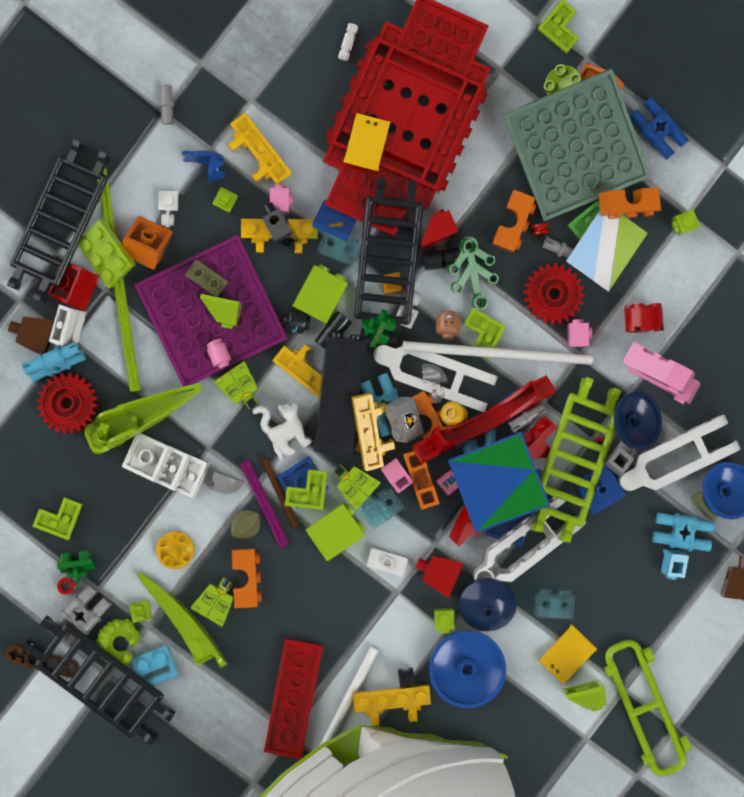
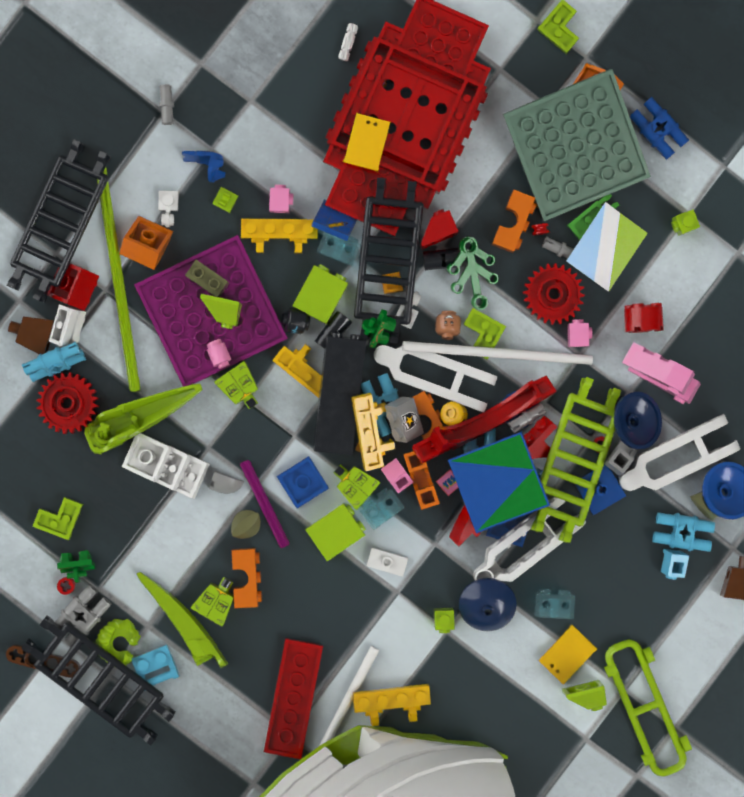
(106, 253): lime plate -> none
(140, 611): lime tile -> none
(175, 550): yellow dish -> none
(269, 161): yellow hinge -> none
(279, 491): reddish brown bar -> none
(282, 232): black torso -> none
(286, 431): white animal -> none
(311, 496): lime plate -> none
(406, 677): black wheel -> none
(434, 376): clear brick -> none
(440, 573): red torso -> none
(467, 669): blue dish -> none
(561, 78): lime dish -> none
(614, 203): orange arch -> none

